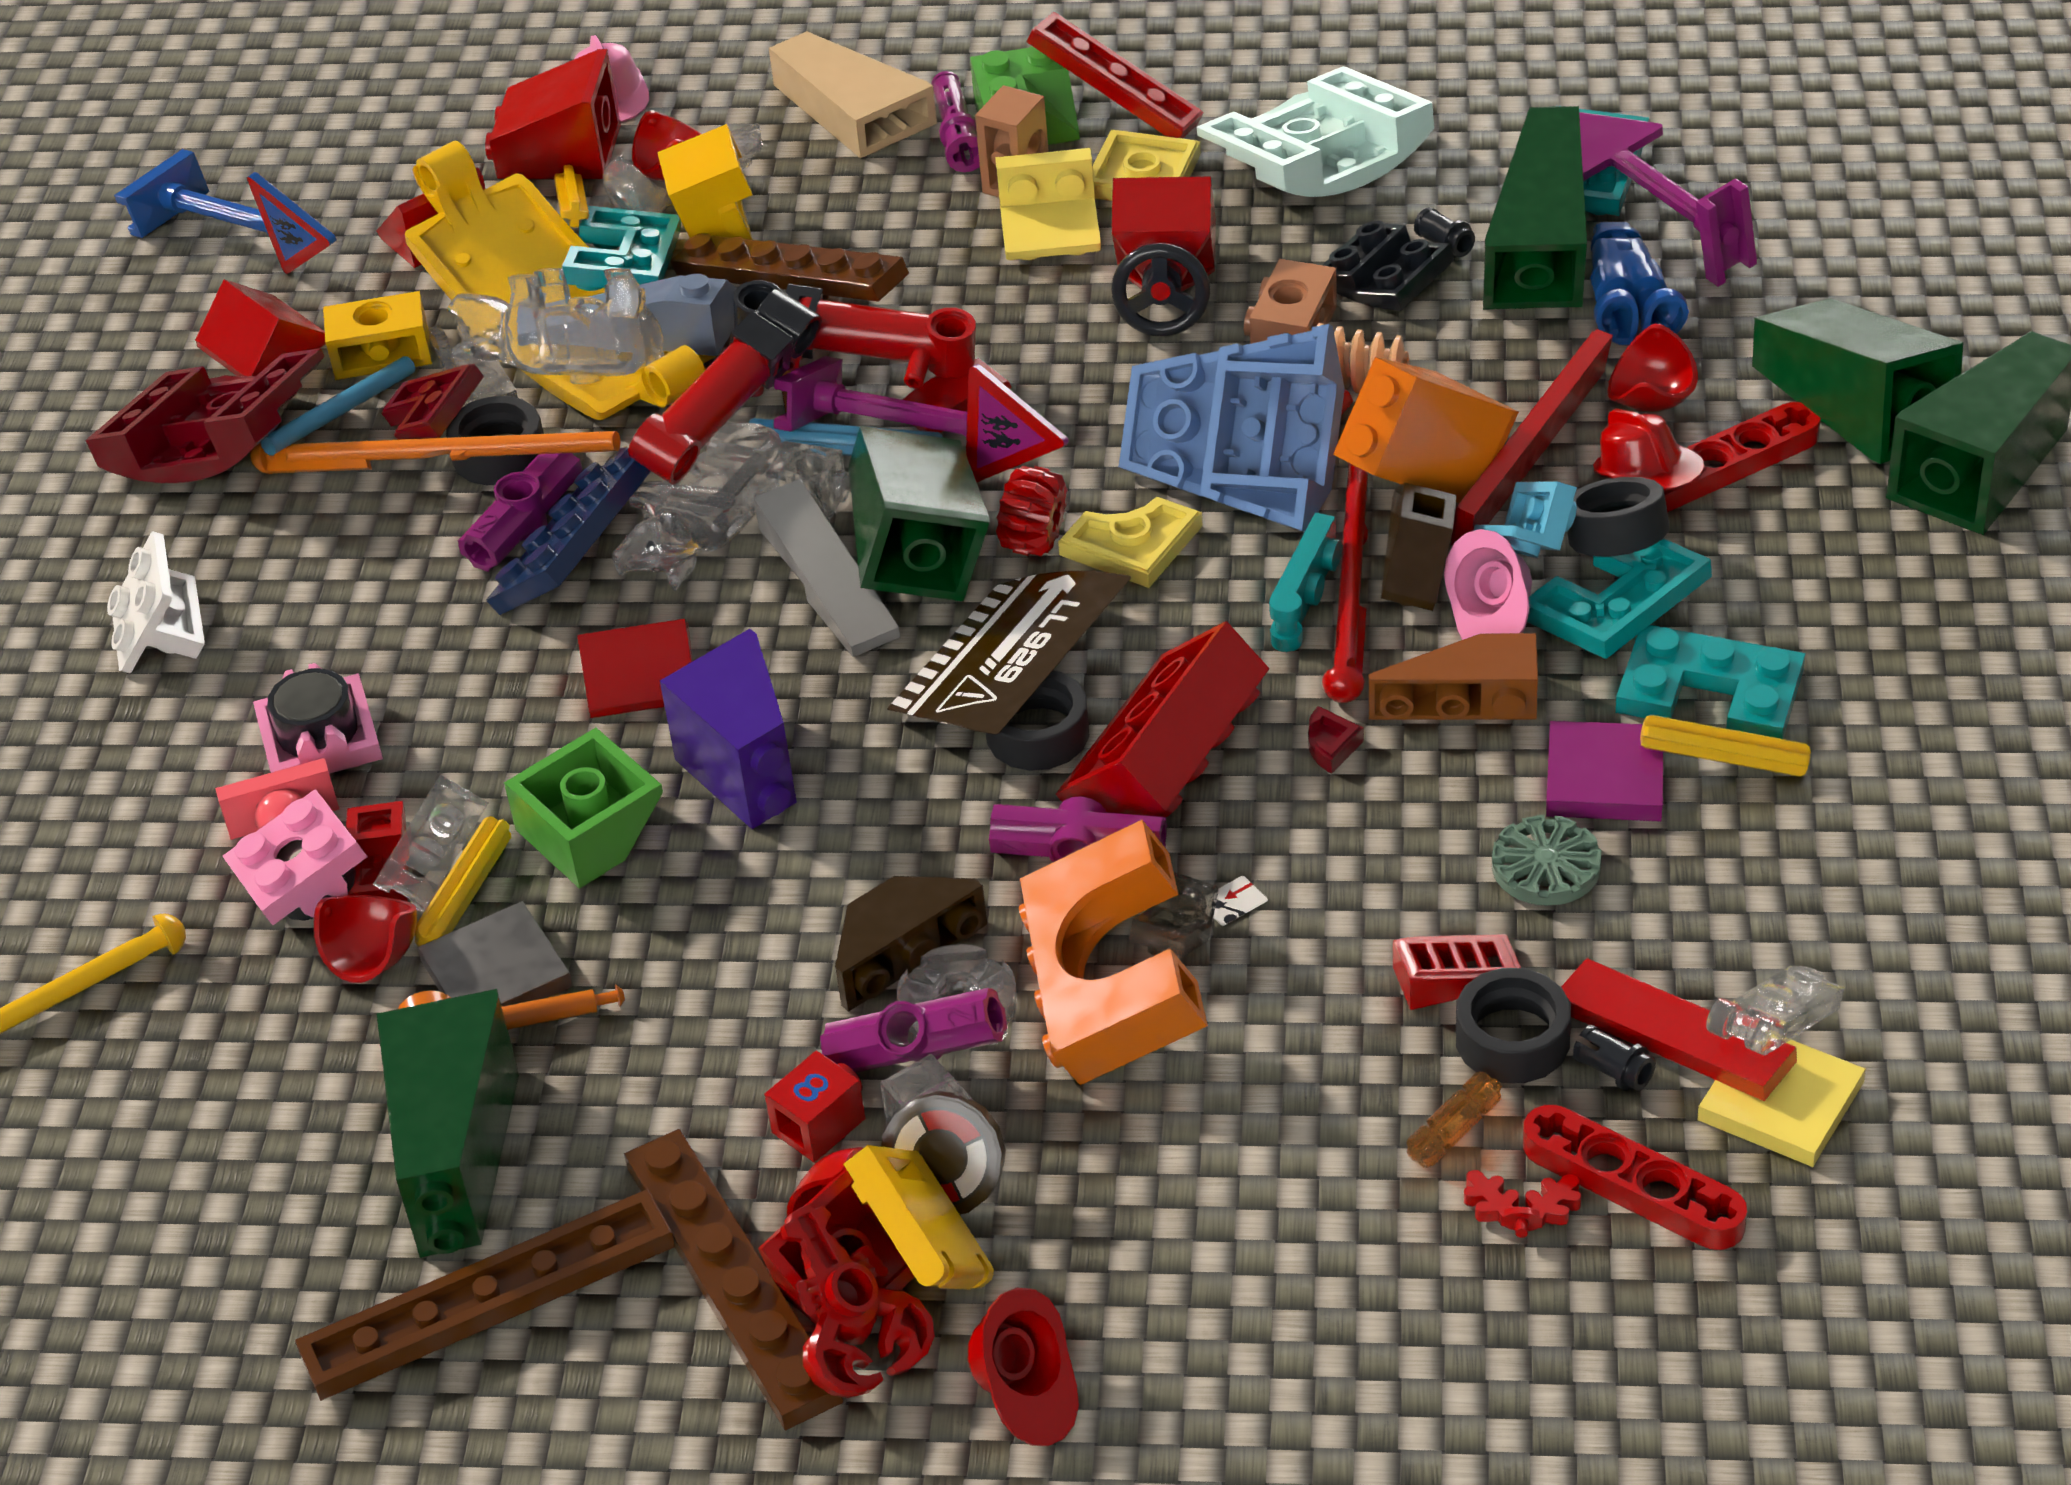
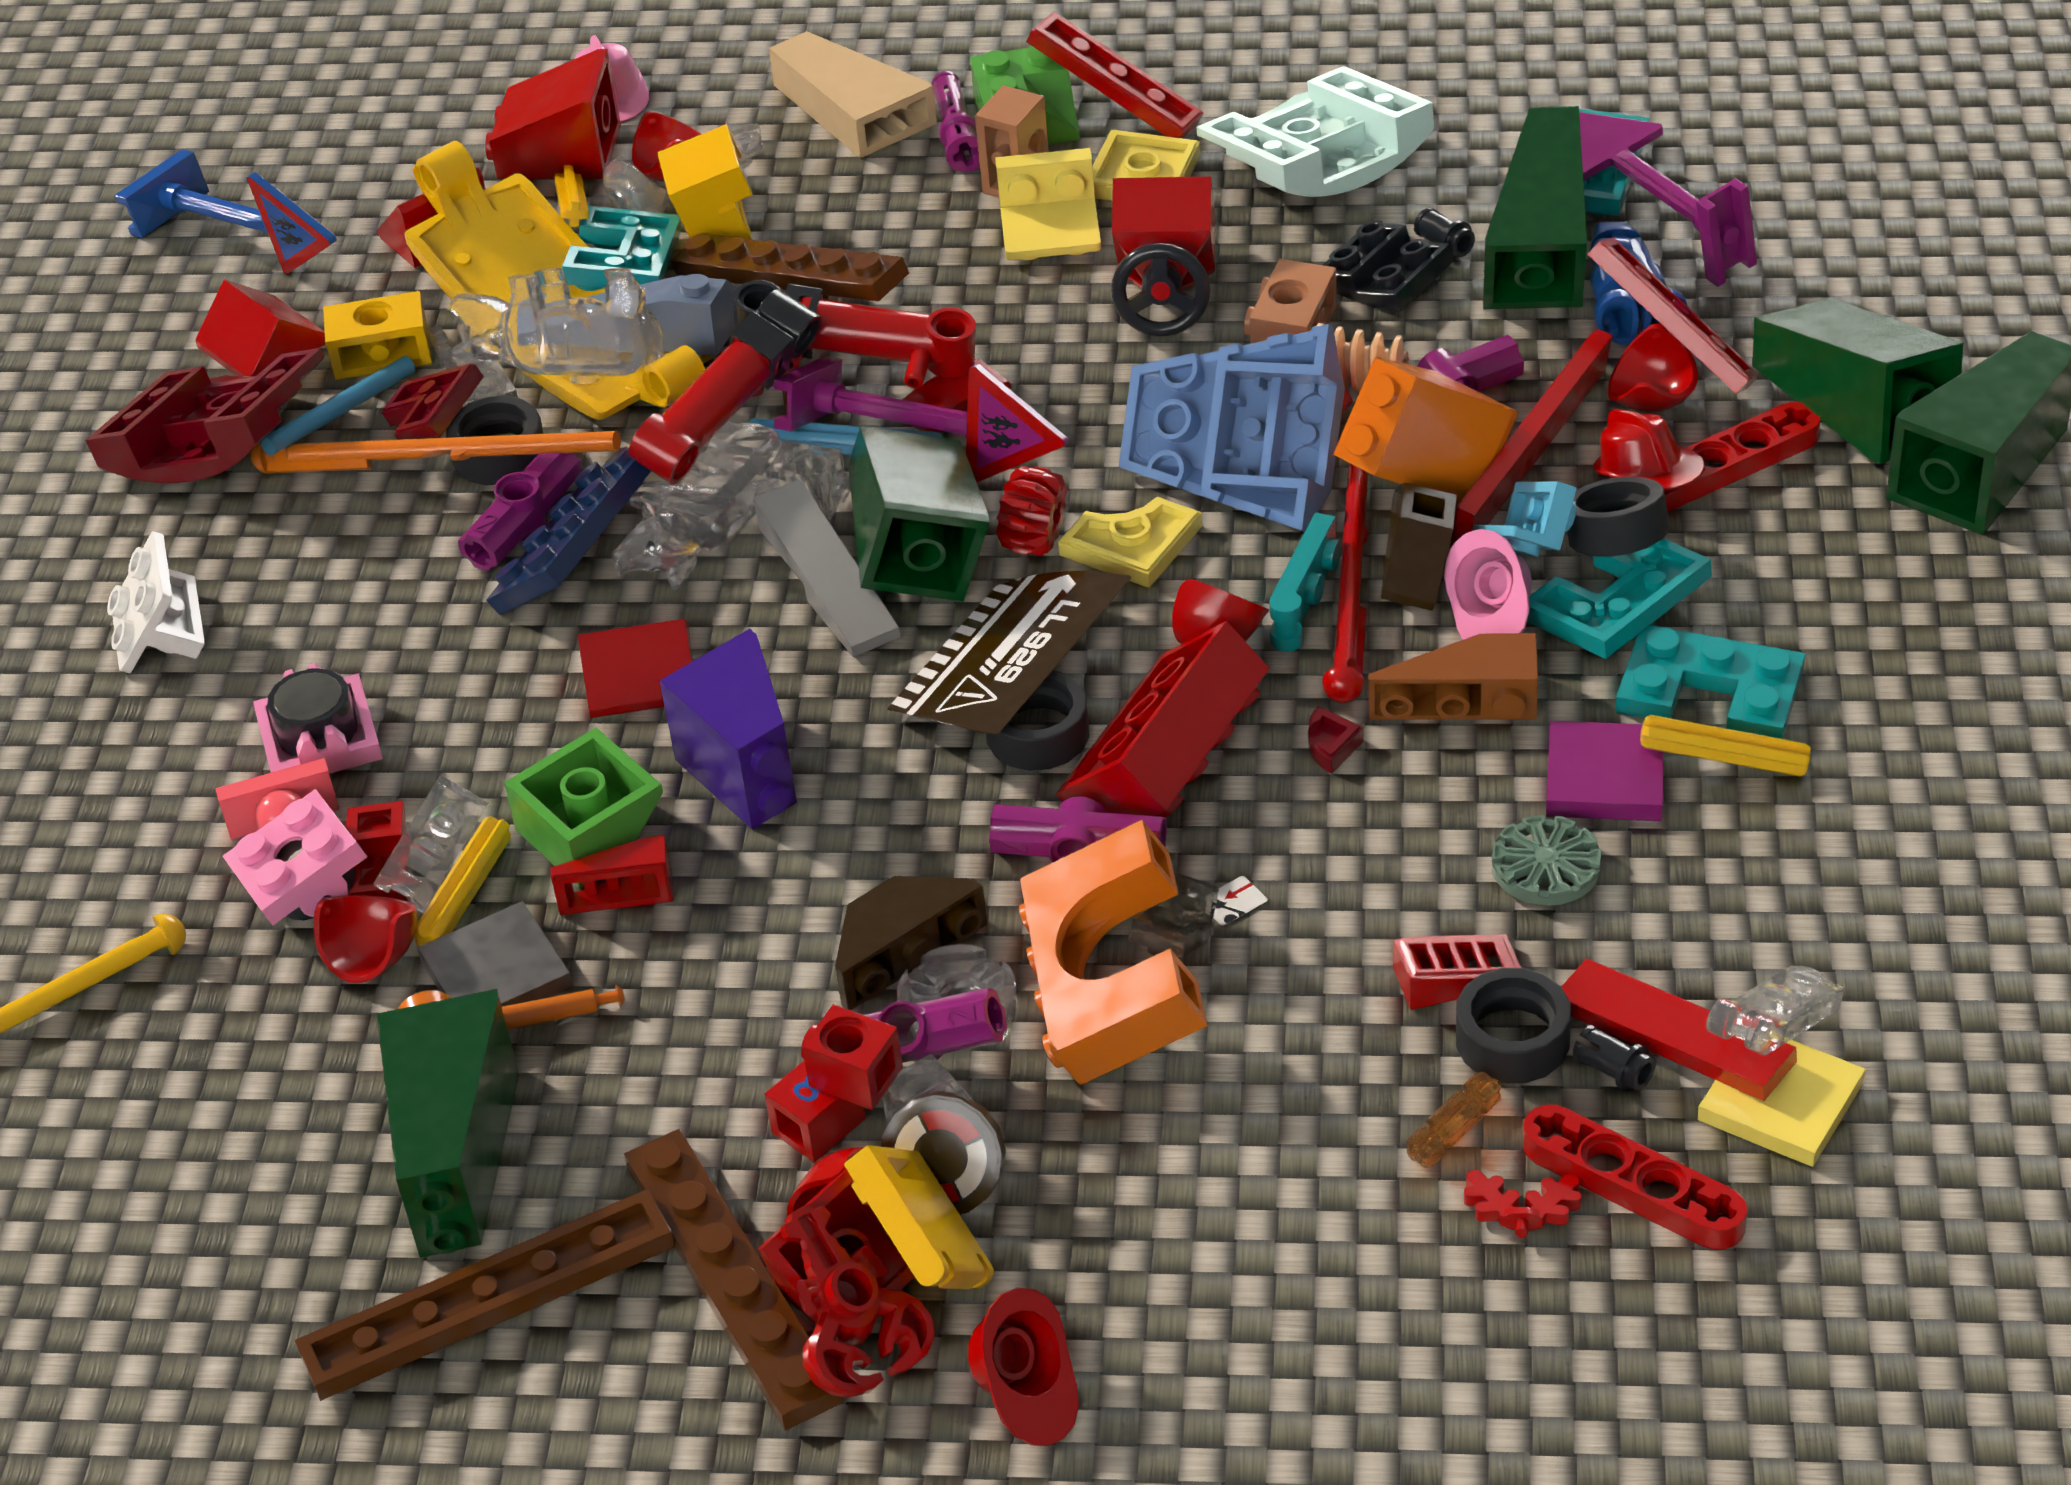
(633, 872): none -> red slope
(852, 1056): none -> red brick
(1202, 607): none -> red helmet
(1480, 366): none -> magenta piece
(1674, 314): none -> tile

